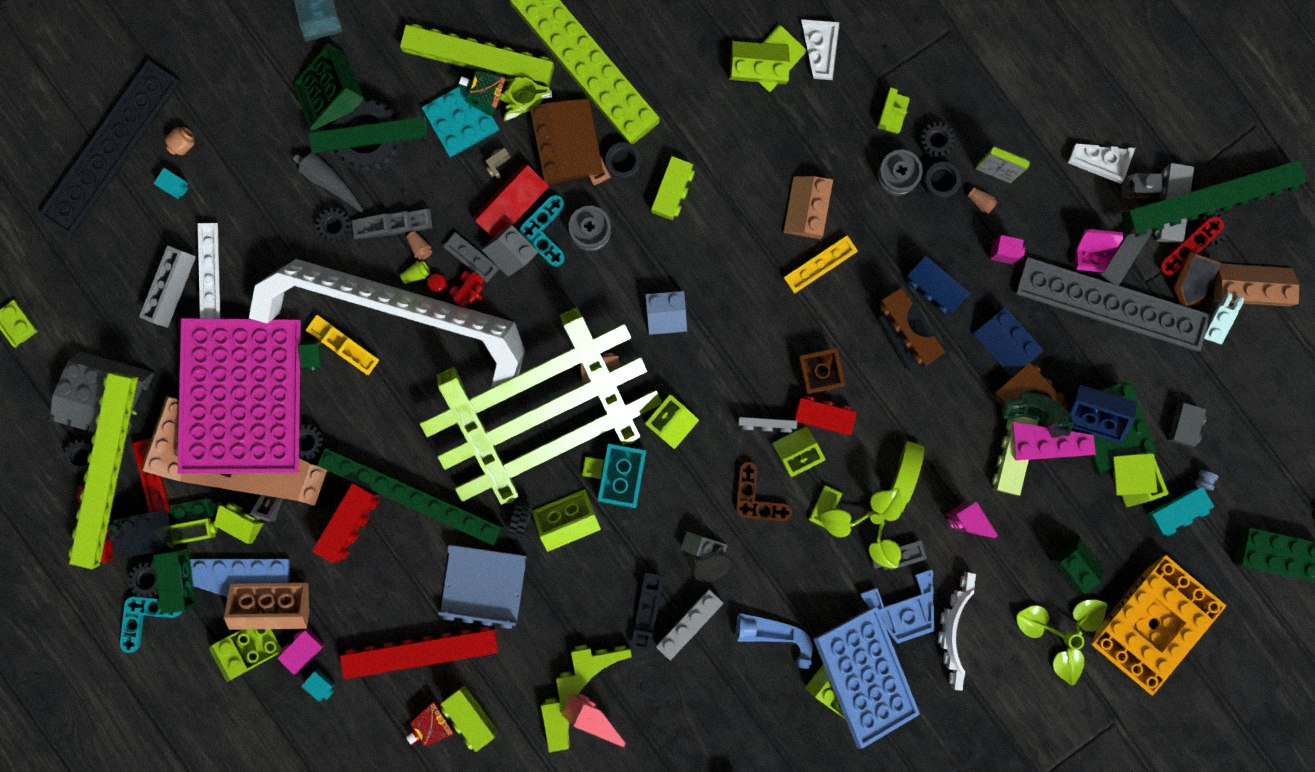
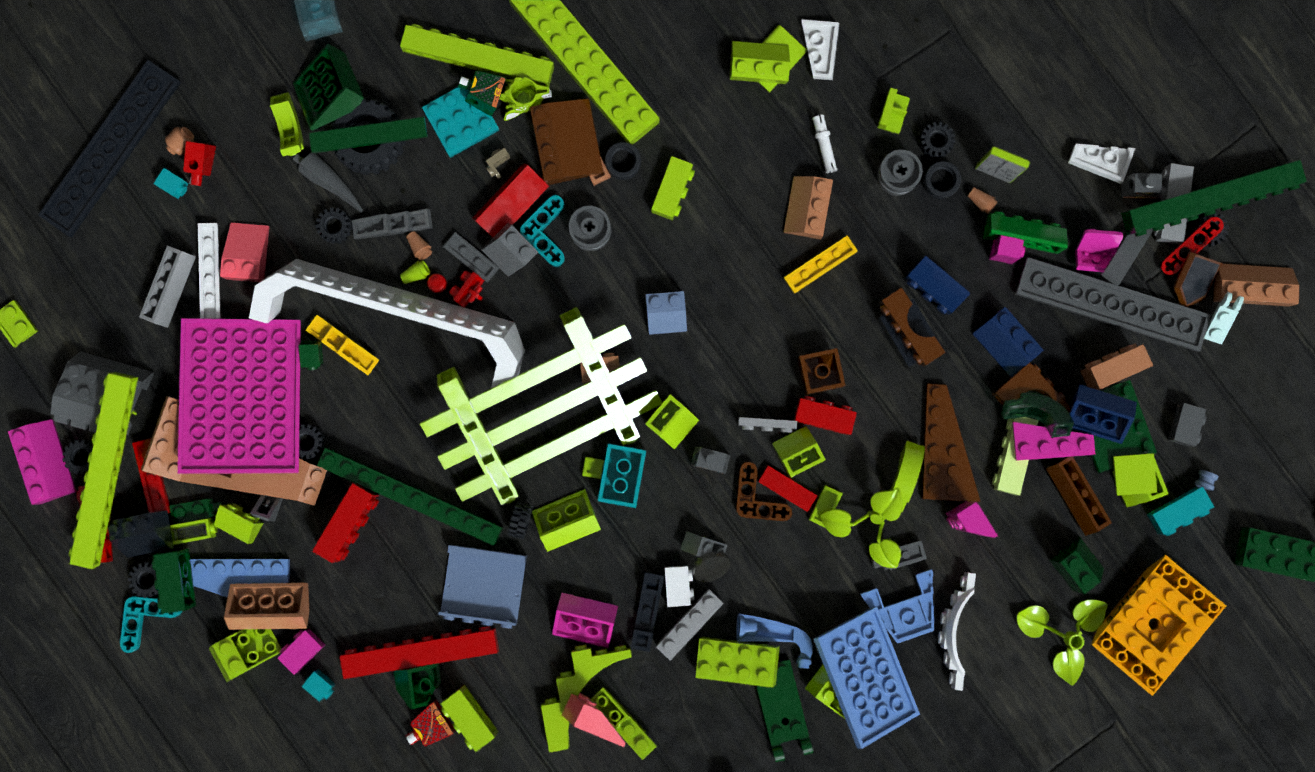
(41, 462): none -> dark pink slope
(198, 161): none -> red torso
(245, 252): none -> coral slope
(288, 125): none -> lime arch
(417, 684): none -> dark green slope
(584, 620): none -> dark pink slope
(624, 723): none -> lime slope
(678, 586): none -> white brick
(710, 460): none -> dark grey torso
(737, 662): none -> lime brick
(780, 703): none -> dark green hinge
(787, 488): none -> red tile
(824, 143): none -> white pin
(945, 460): none -> reddish brown wing
(1035, 234): none -> green slope
(1079, 495): none -> reddish brown brick
(1116, 366): none -> nougat brick

